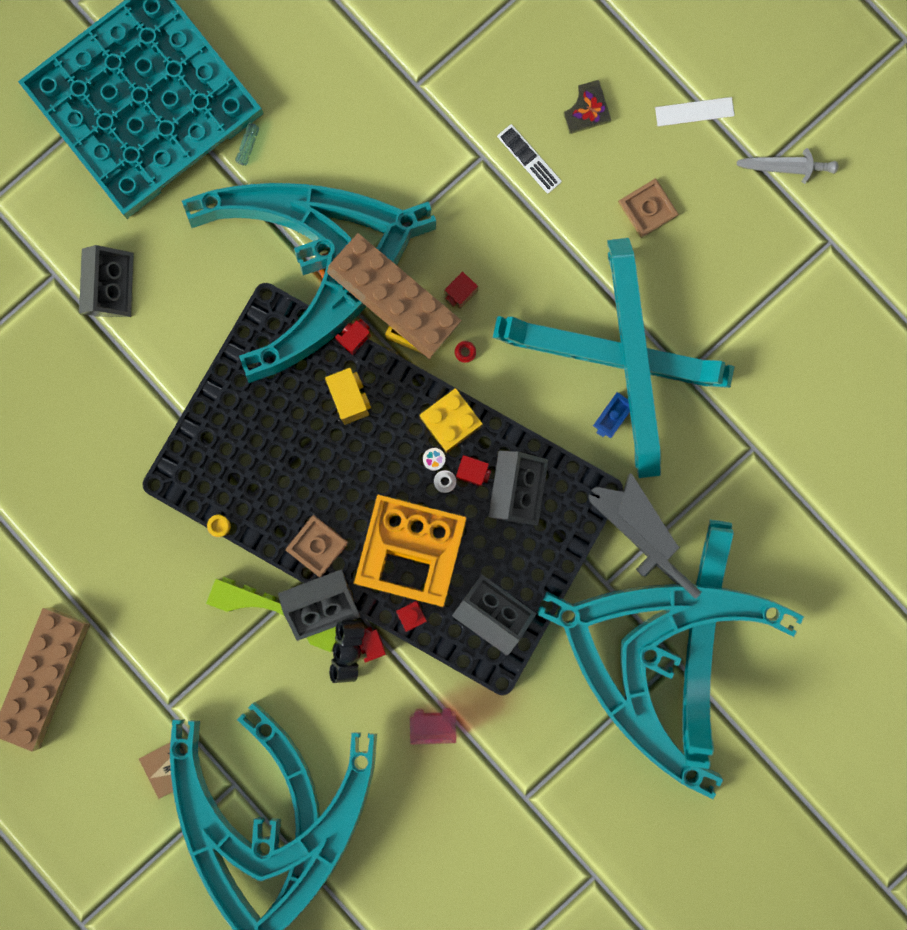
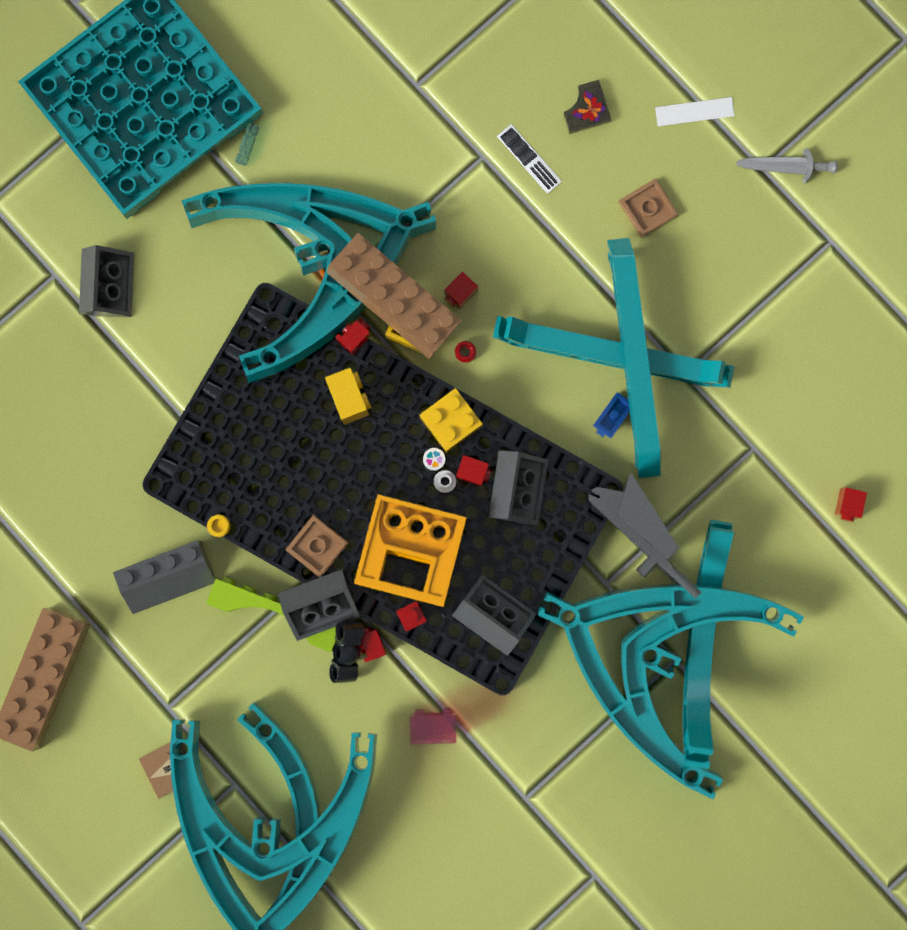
(165, 577): none -> dark grey slope
(850, 504): none -> red brick

